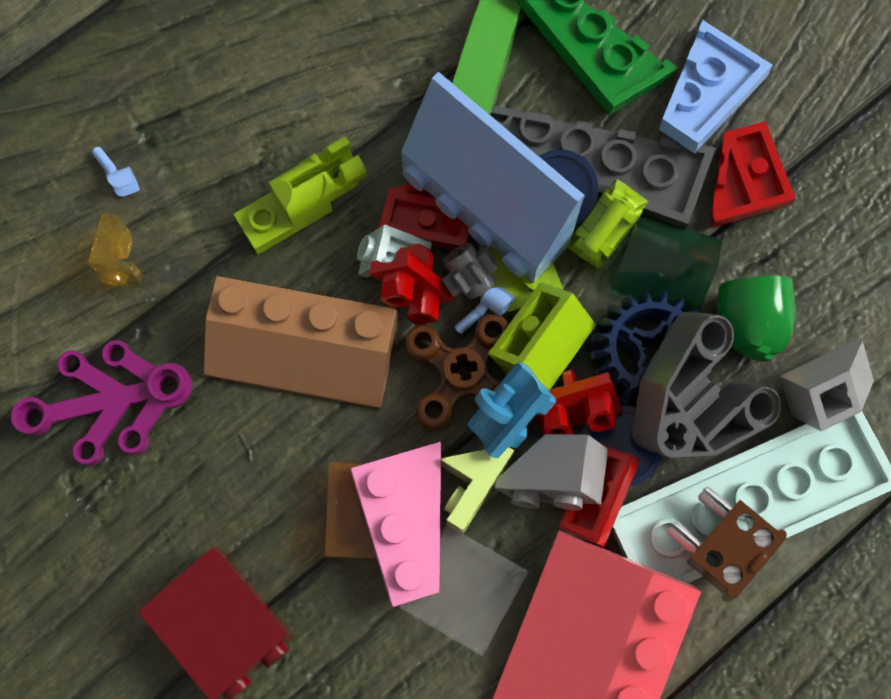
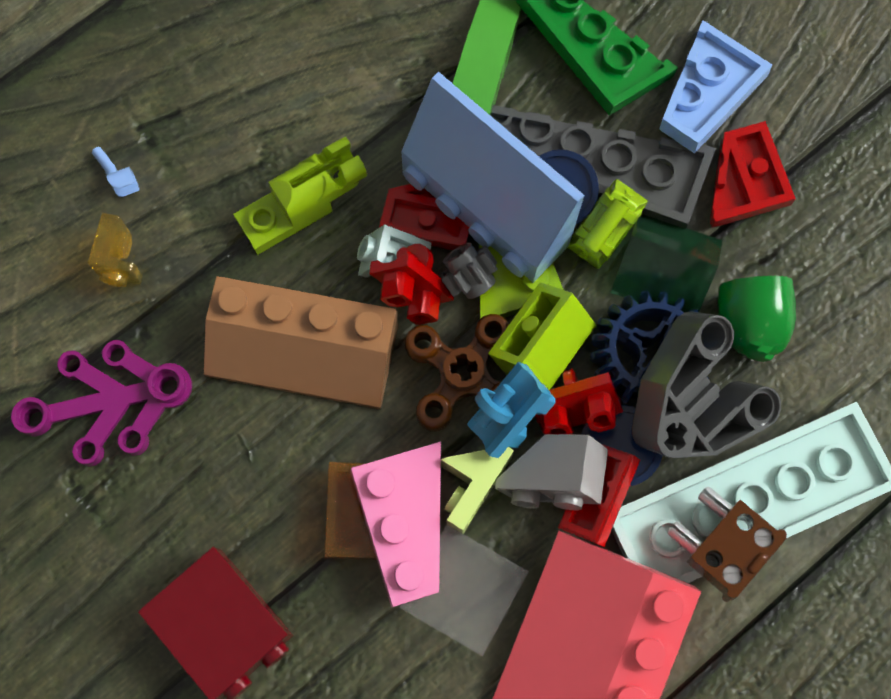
(495, 299): light blue hand -> none
(829, 386): light grey slope -> none

